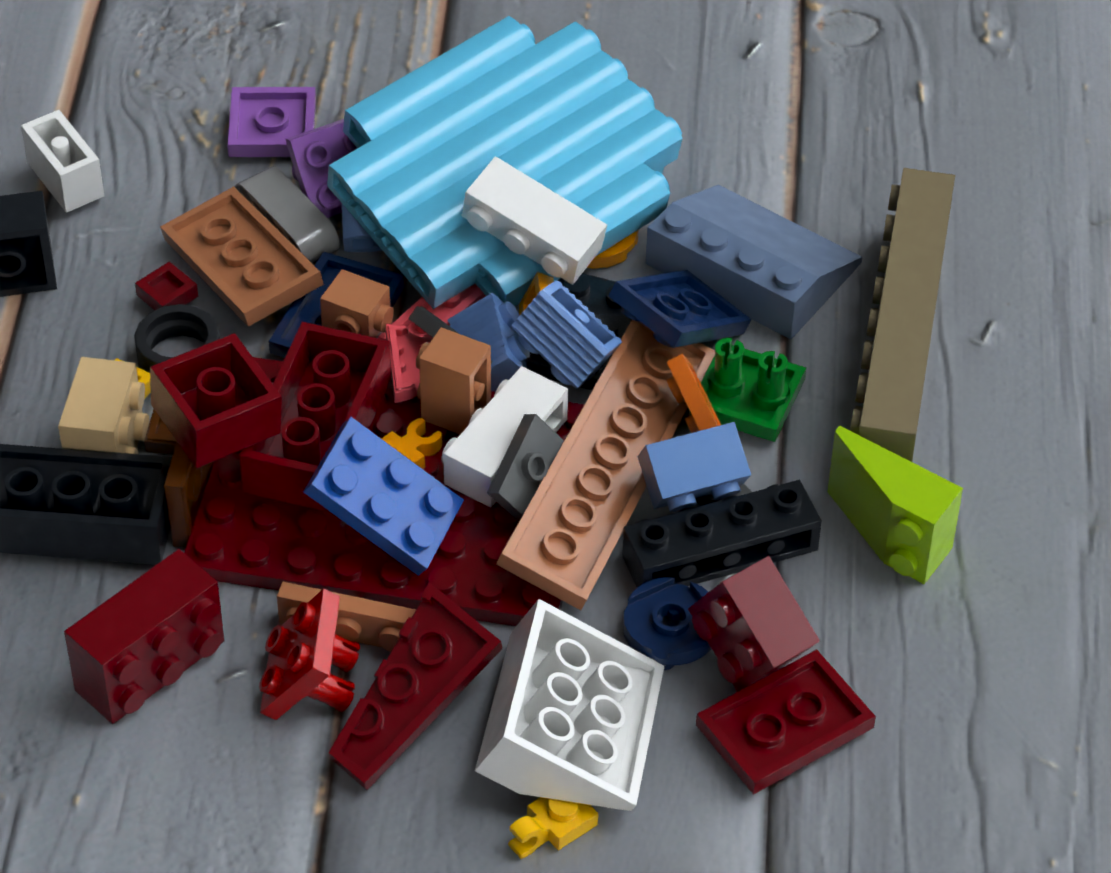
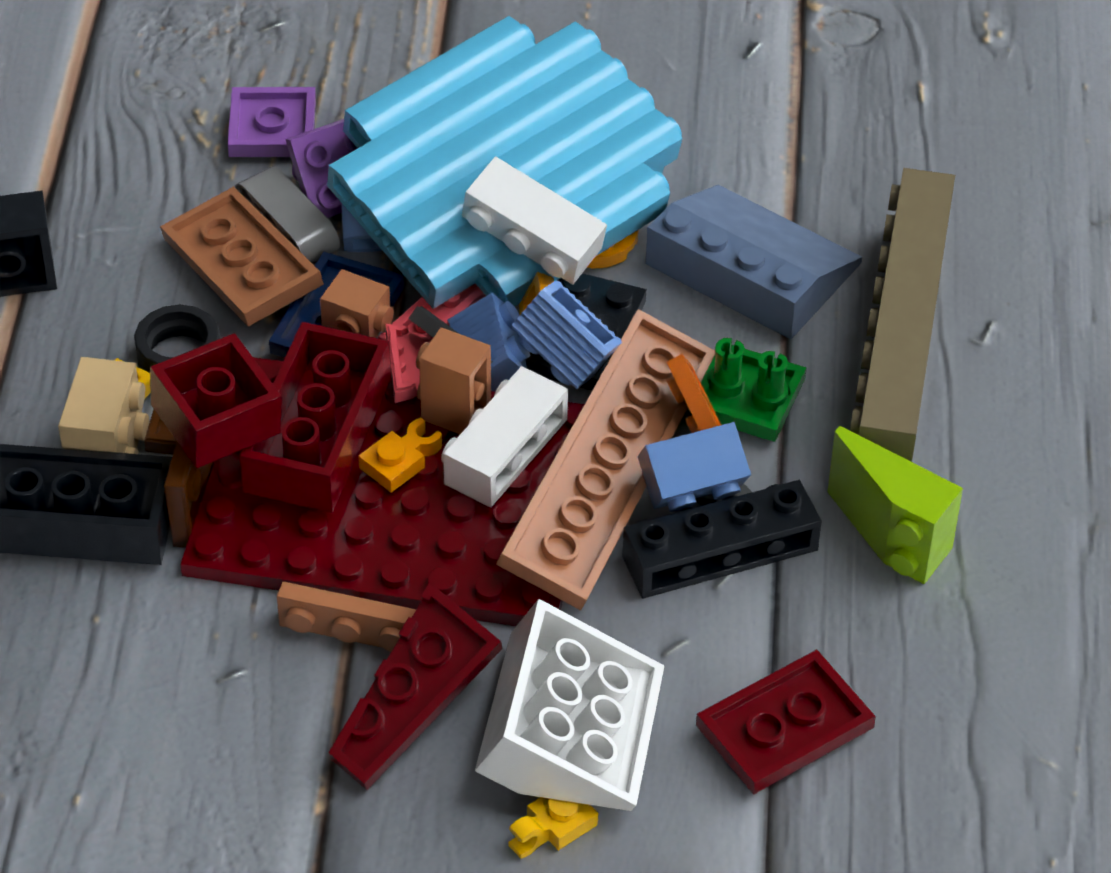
(62, 160): white brick -> none
(145, 636): dark red brick -> none
(166, 287): dark red plate -> none
(302, 659): red plate -> none
(384, 496): plate -> none
(524, 465): dark grey plate -> none
(644, 622): dark blue plate -> none
(679, 308): dark blue plate -> none
(752, 624): dark red brick -> none

